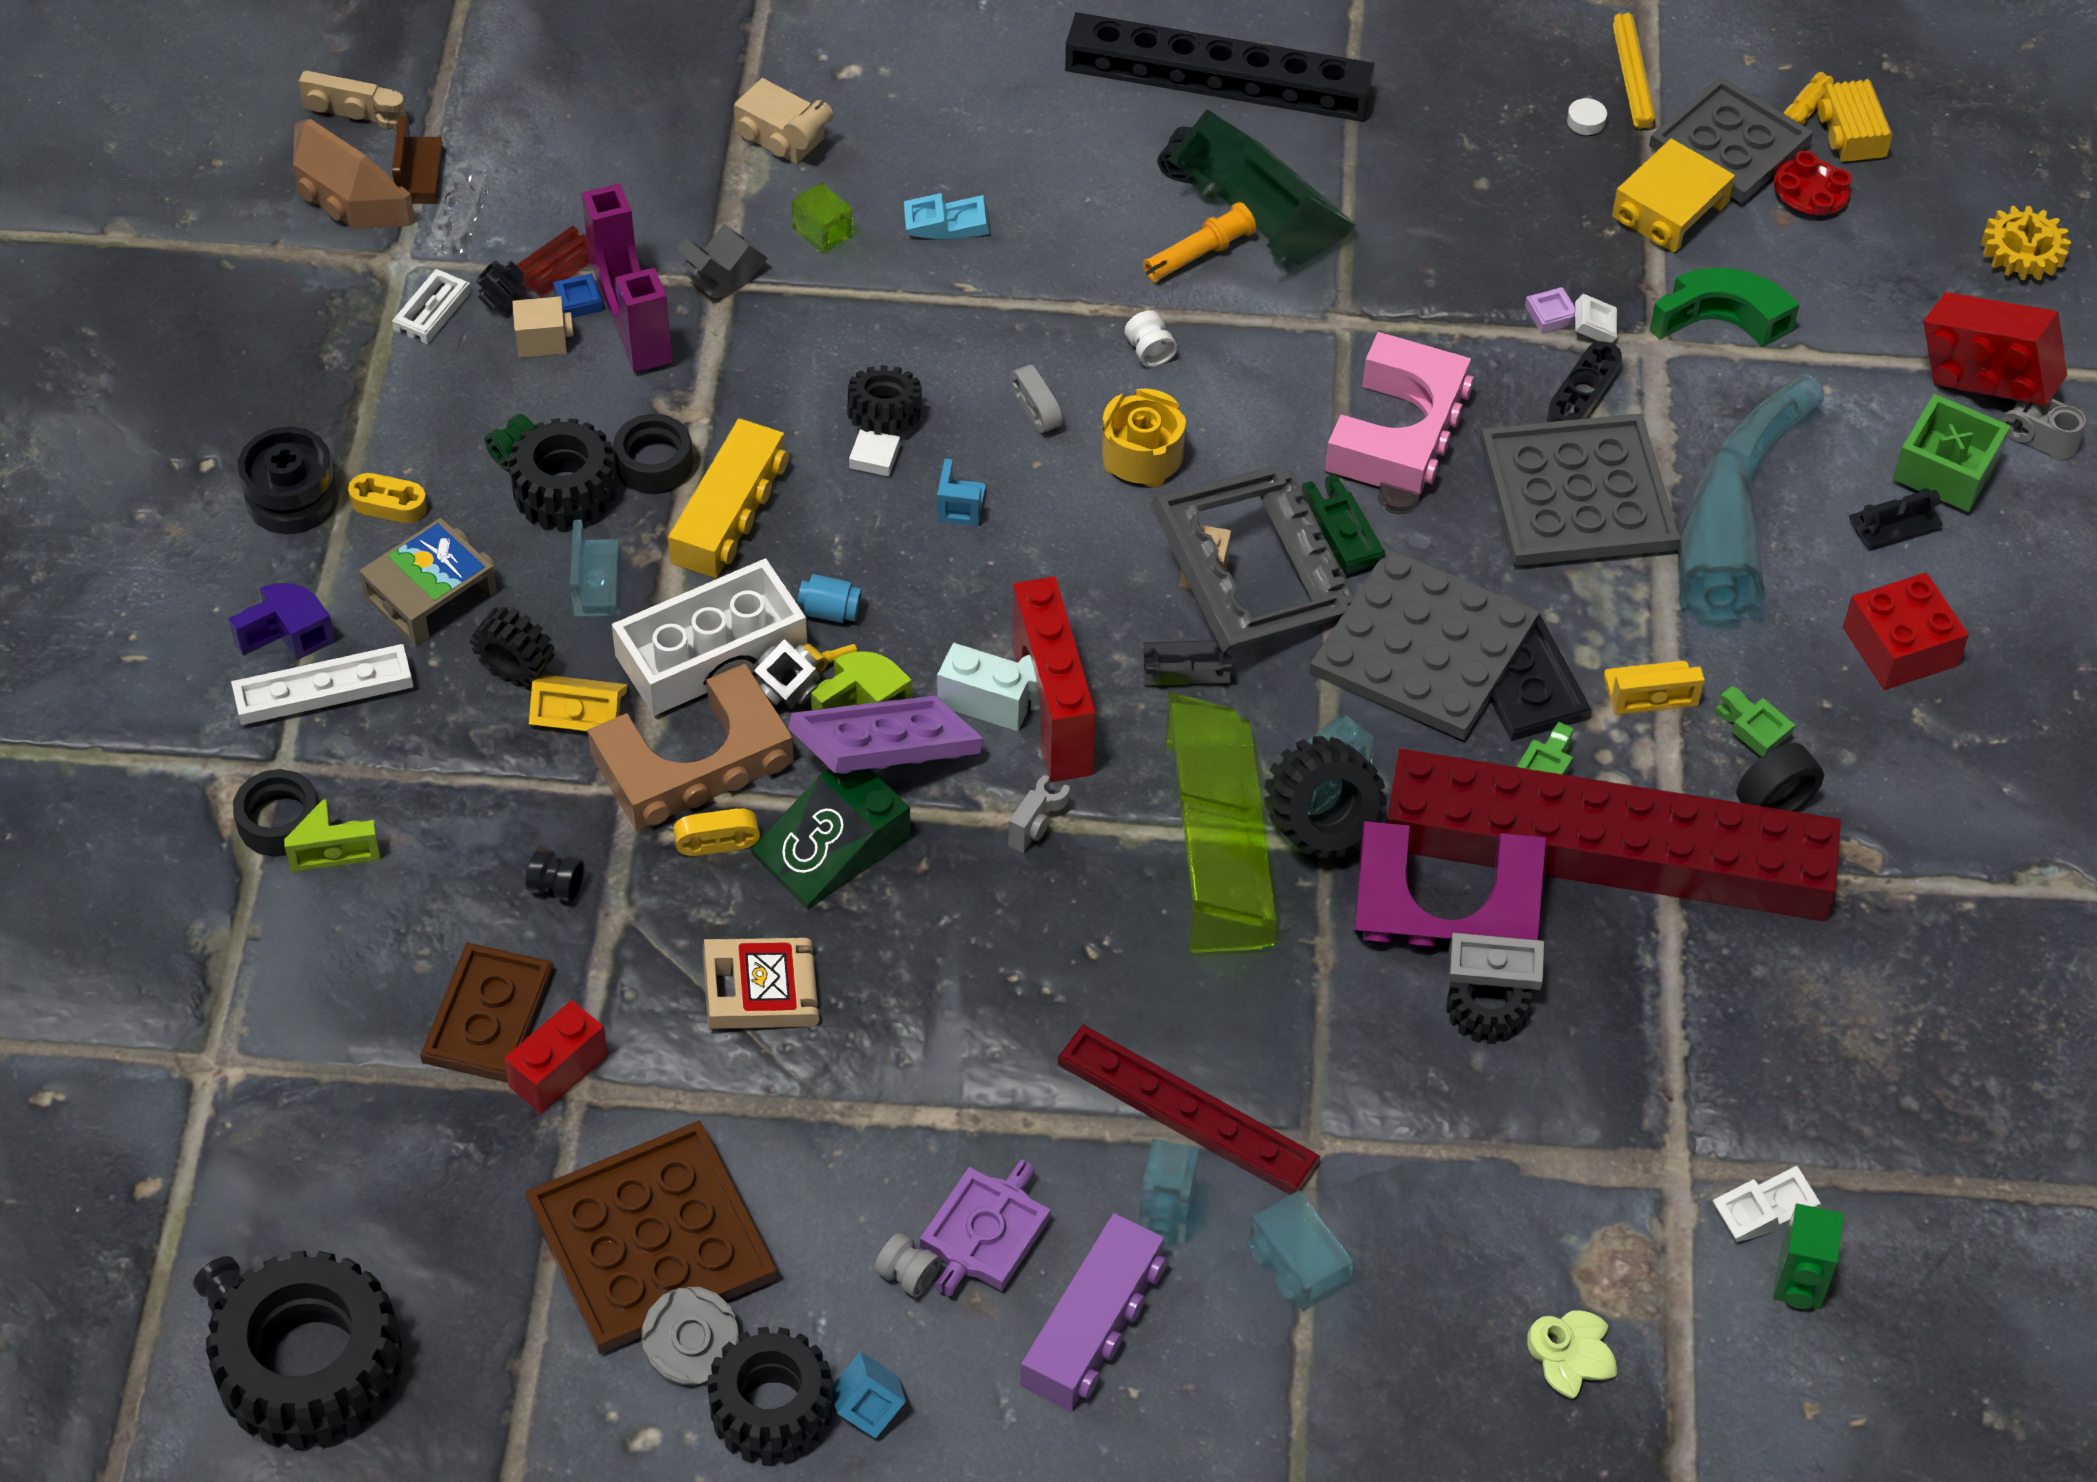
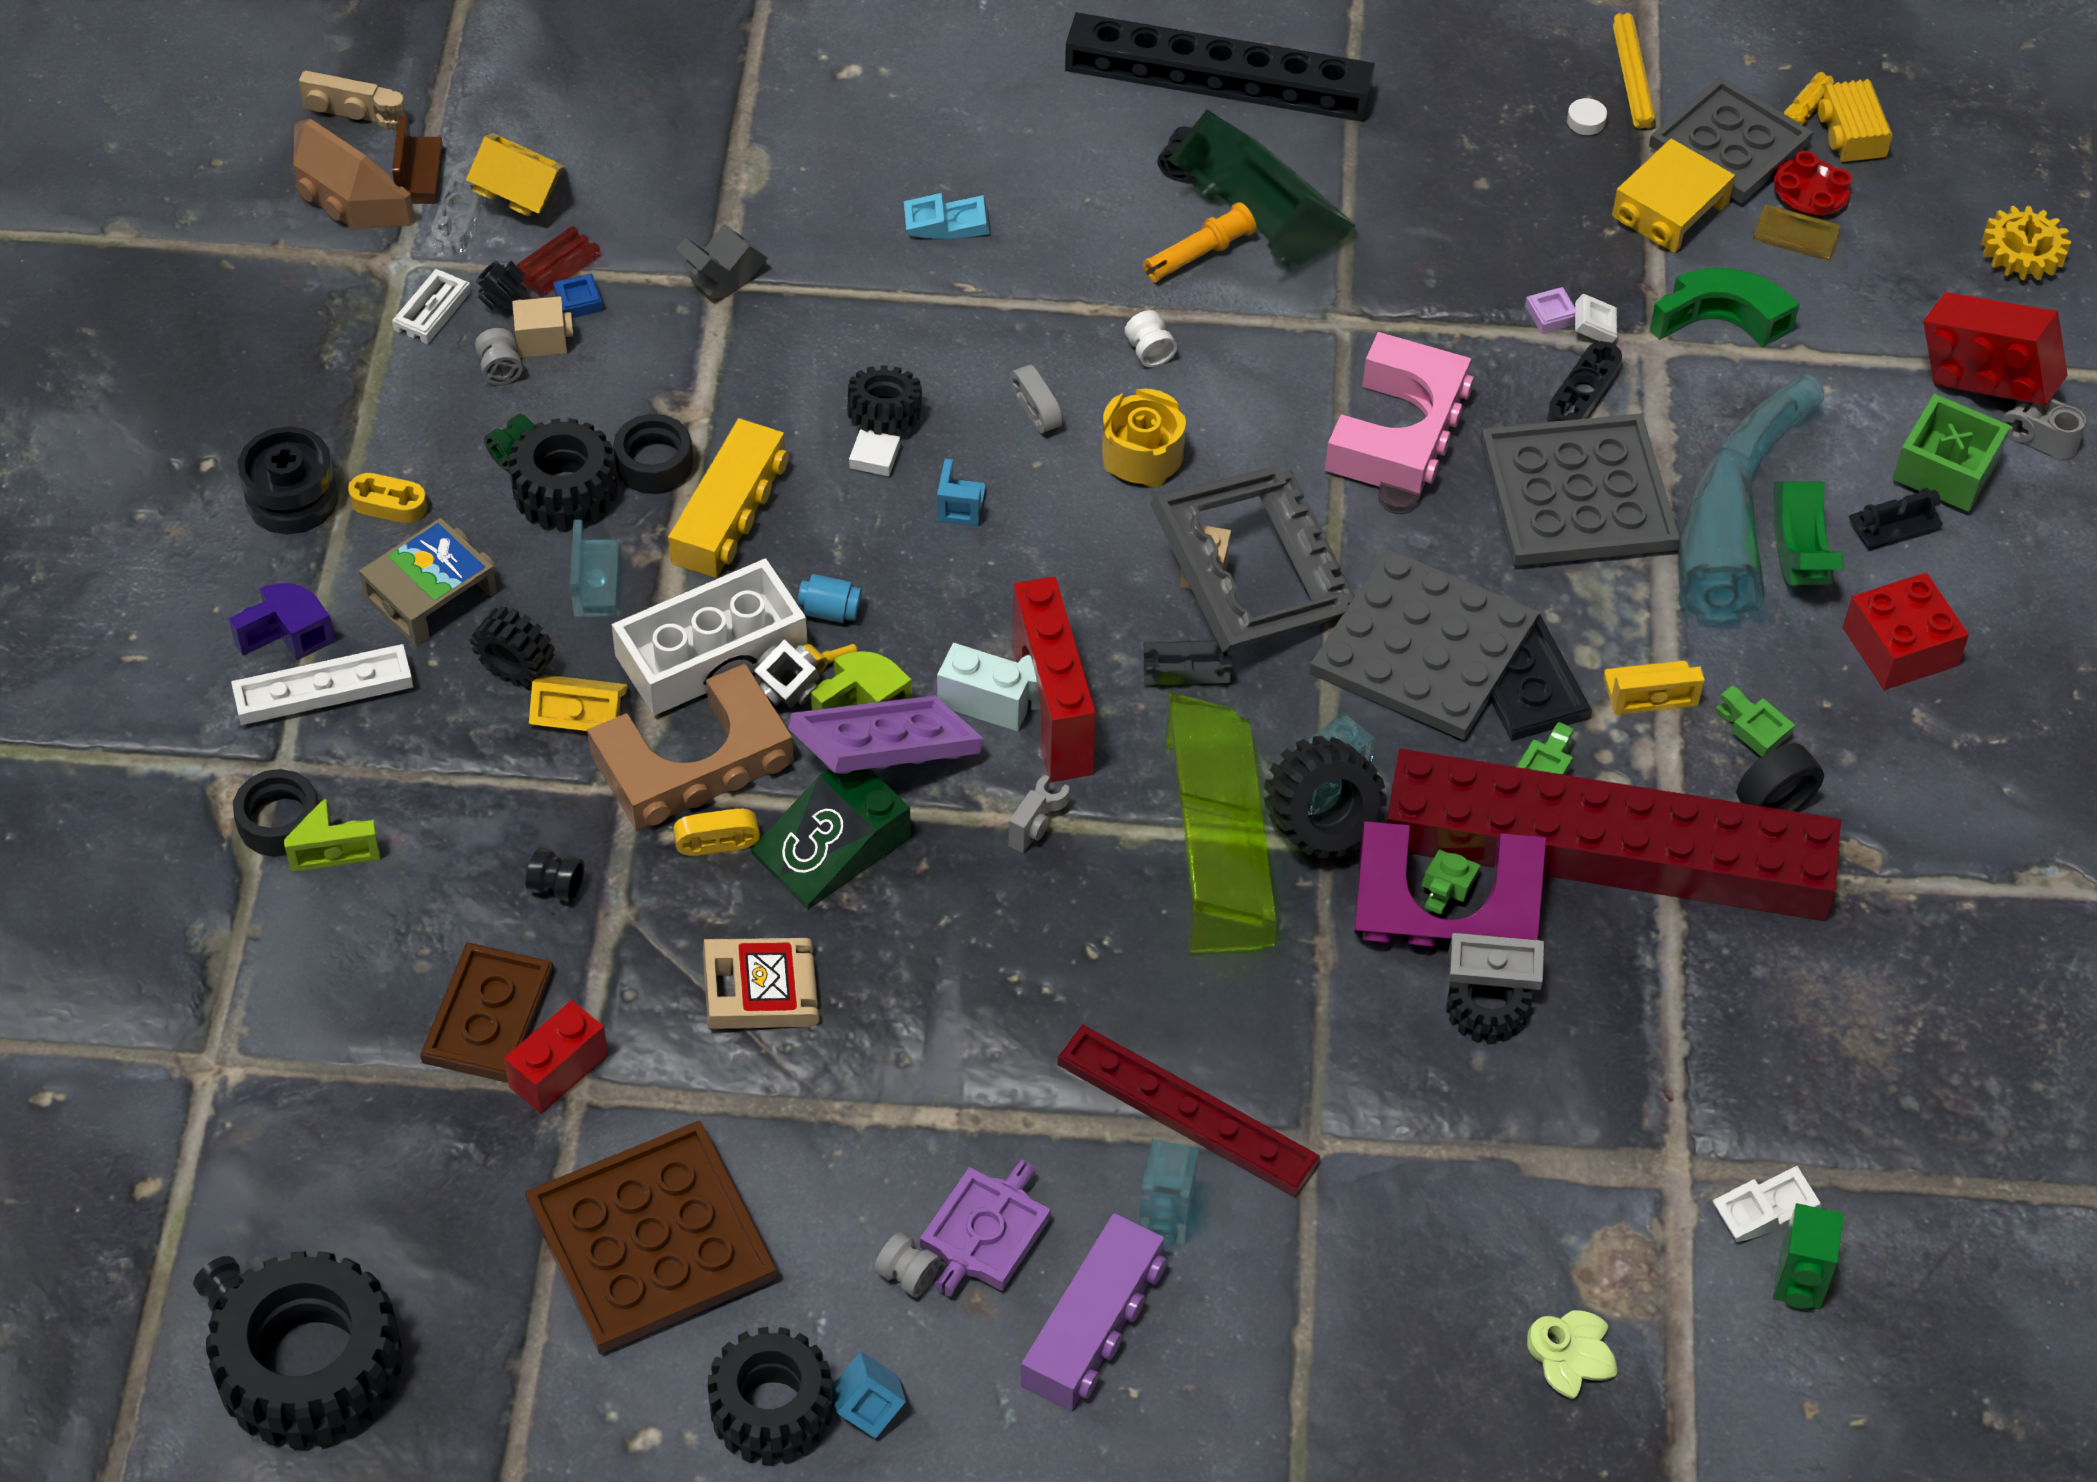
(498, 356): none -> light grey wheel
(513, 174): none -> yellow slope
(632, 295): magenta arch -> none
(687, 1333): light grey tile -> none
(781, 120): tan hinge -> none
(822, 218): clear neon green brick -> none
(1300, 1251): clear light blue brick -> none
(1344, 525): dark green hinge -> none
(1448, 878): none -> bright green plate
(1796, 232): none -> clear yellow tile
(1802, 534): none -> green arch

